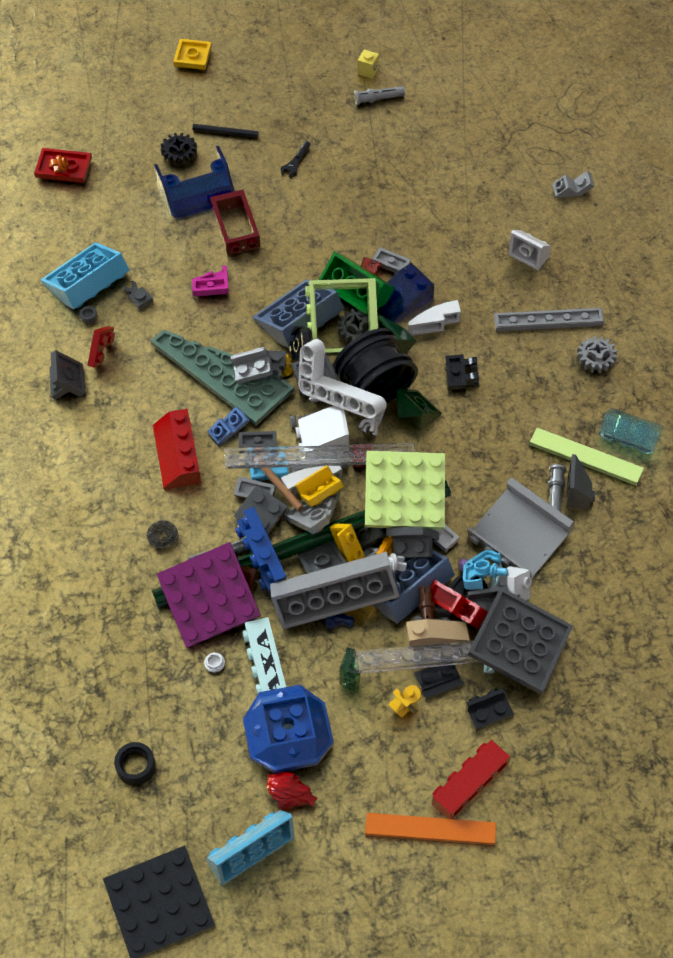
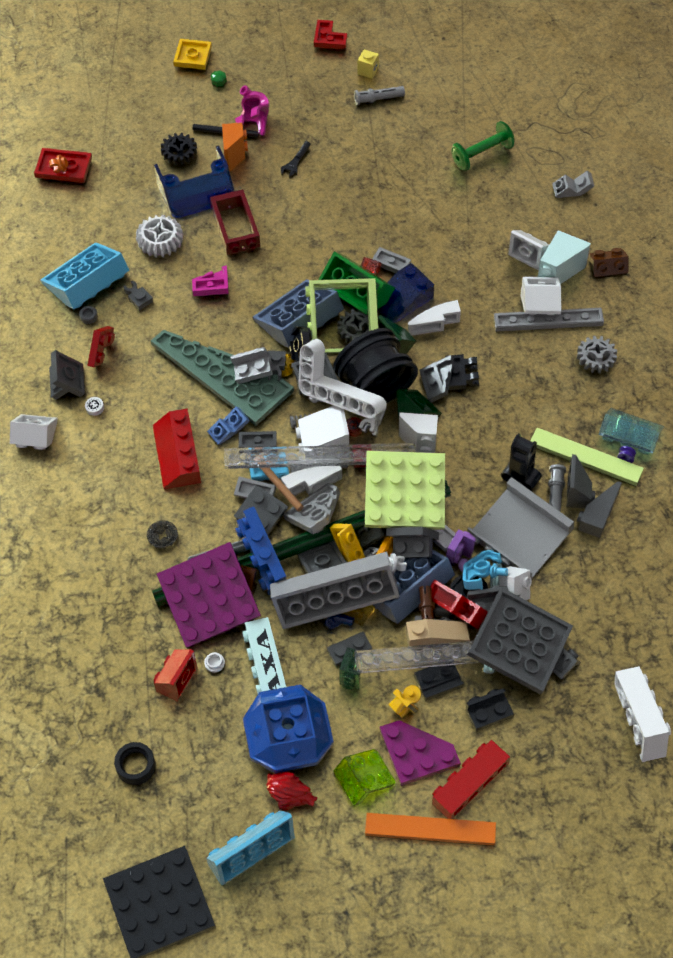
(32, 431): none -> white slope
(94, 406): none -> white tile
(159, 236): none -> white gear
(176, 673): none -> red slope
(218, 78): none -> green tile
(234, 144): none -> orange slope
(255, 109): none -> dark pink piece
(318, 486): yellow bracket -> none
(326, 38): none -> red plate
(353, 426): none -> clear red tile
(357, 642): none -> dark grey plate
(363, 774): none -> clear neon green bracket
(416, 752): none -> magenta plate
(419, 430): none -> white slope
(437, 378): none -> dark grey wing
(461, 544): none -> medium lavender bracket
(504, 136): none -> green hose
(522, 463): none -> black piece
(541, 295): none -> white slope
(564, 257): none -> light aqua slope
(566, 662): none -> dark grey bracket
(598, 511): none -> dark grey slope
(609, 262): none -> reddish brown bracket
(627, 453): none -> dark purple bush
(643, 713): none -> white wedge

